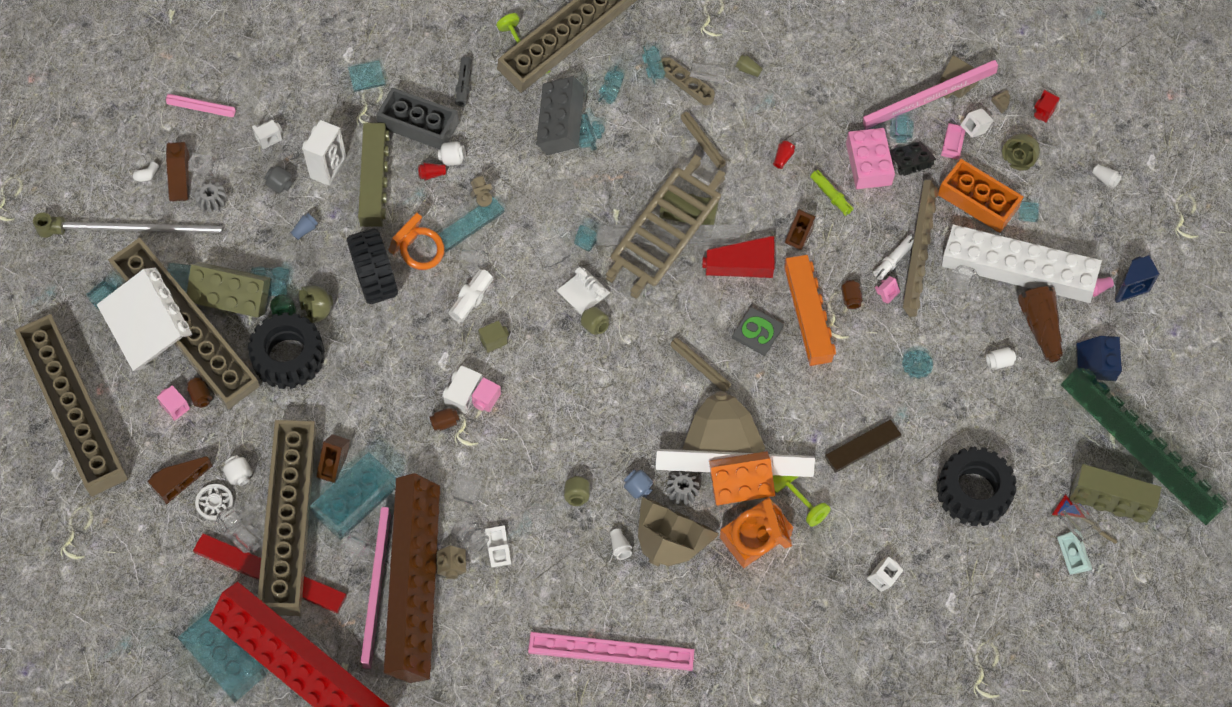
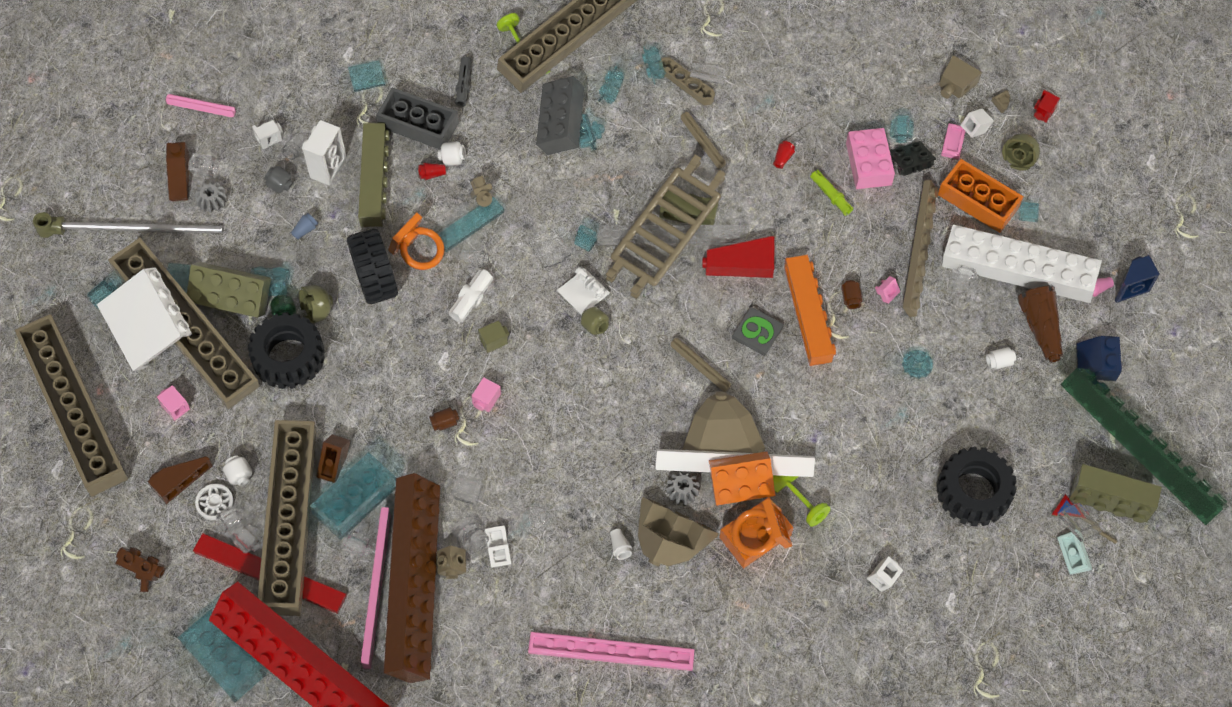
(144, 567): none -> reddish brown brick
(146, 174): white arm -> none
(199, 392): reddish brown brick -> none
(460, 391): white brick -> none
(576, 491): olive head -> none
(638, 484): sand blue head -> none
(749, 66): olive cone -> none
(800, 229): reddish brown slope -> none
(863, 446): dark brown tile -> none
(889, 263): white pin -> none
(930, 94): bright pink tile -> none
(1107, 176): white cone -> none

